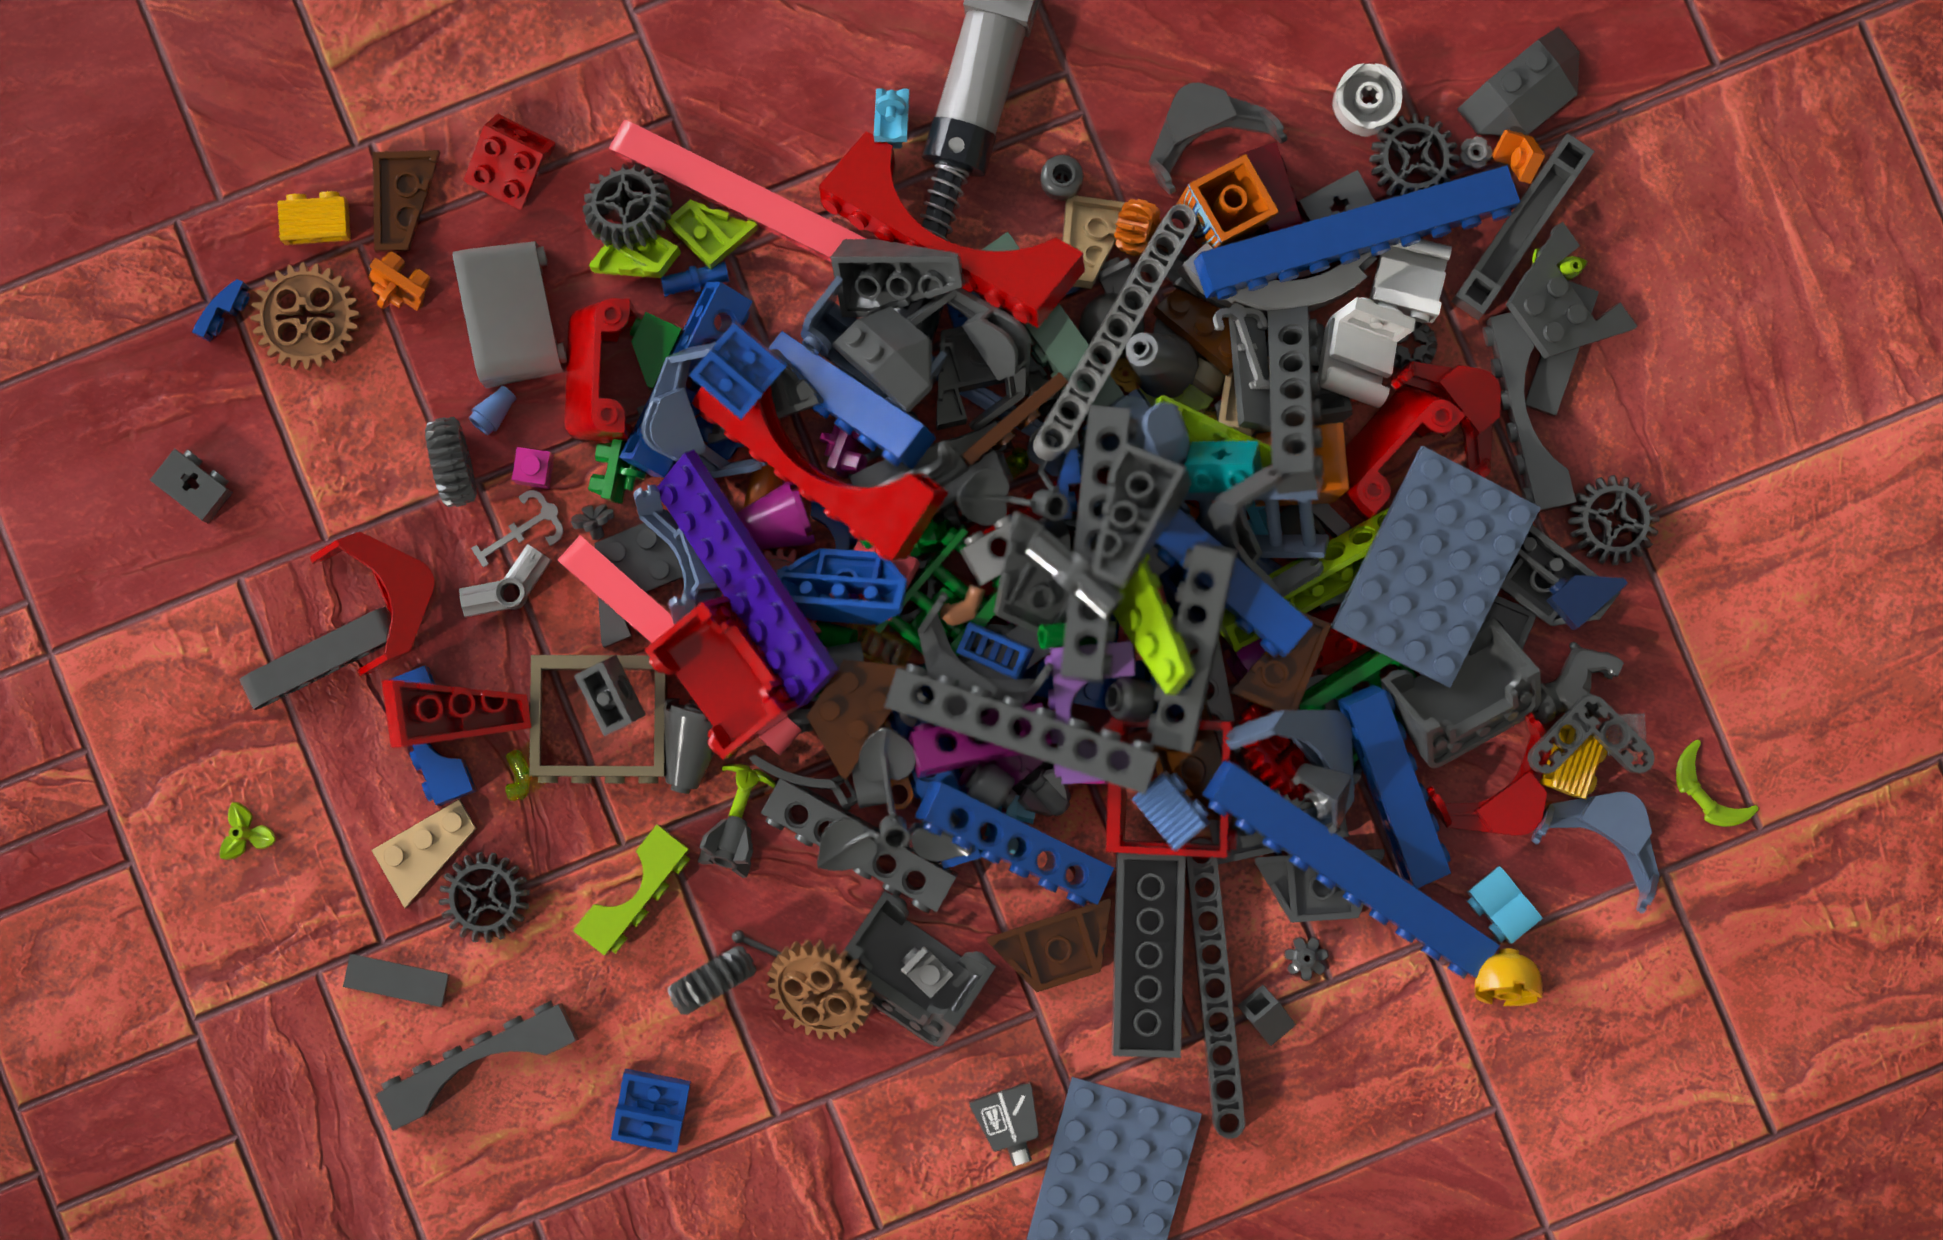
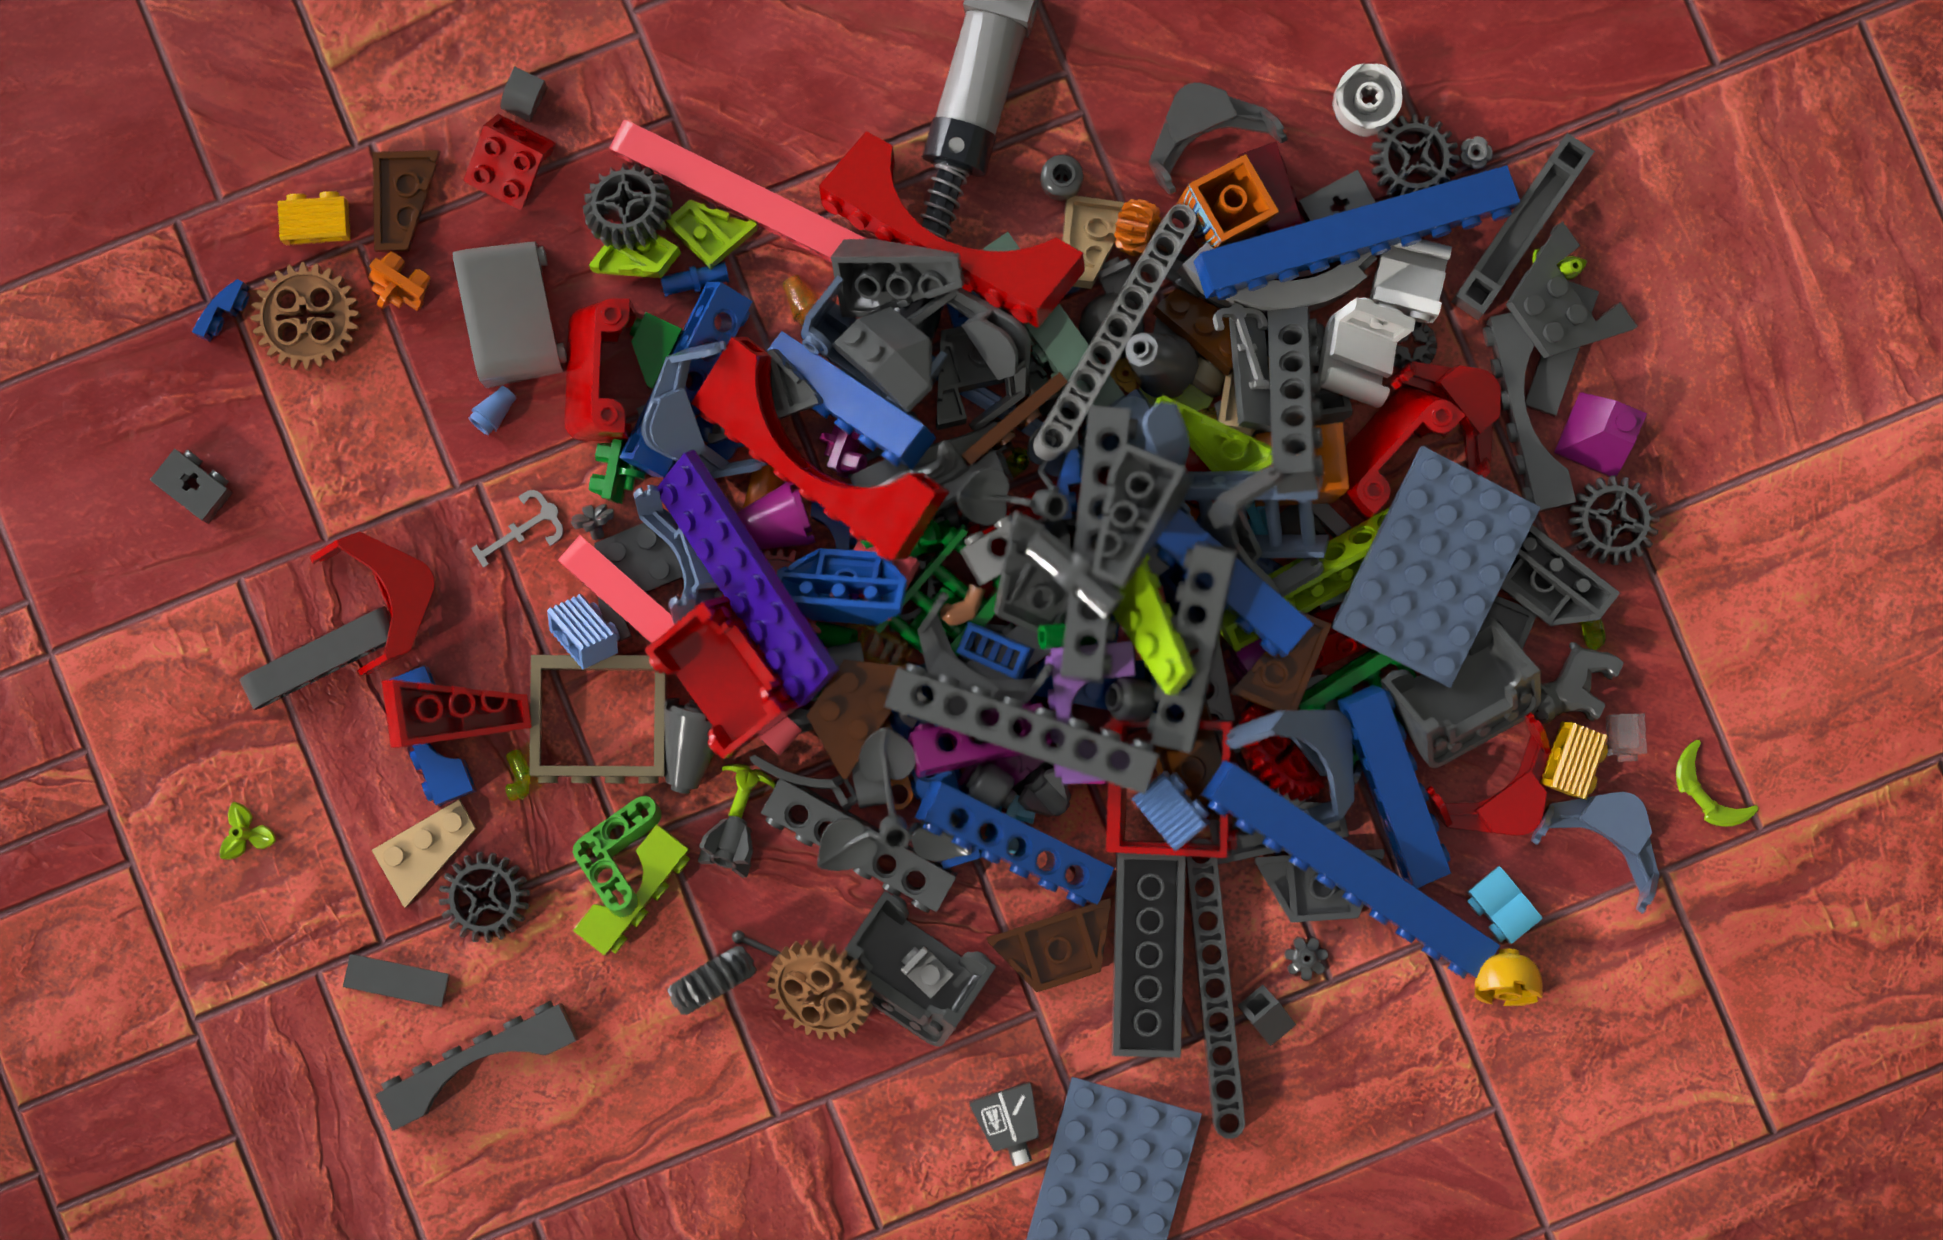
(450, 461): dark grey gear -> none
(489, 596): light grey piece -> none
(523, 94): none -> dark grey brick
(533, 467): dark pink brick -> none
(583, 631): none -> medium blue brick
(606, 848): none -> bright green beam
(610, 695): dark grey brick -> none
(650, 1110): blue slope -> none
(738, 370): blue slope -> none
(799, 298): none -> clear yellow cone
(891, 116): medium azure hips -> none
(1221, 464): teal brick -> none
(1328, 793): dark grey slope -> none
(1520, 153): orange bracket -> none
(1526, 88): dark grey wedge -> none
(1582, 597): dark blue slope -> none
(1584, 728): dark grey beam -> none
(1593, 633): none -> clear neon green arm
(1600, 433): none -> magenta slope

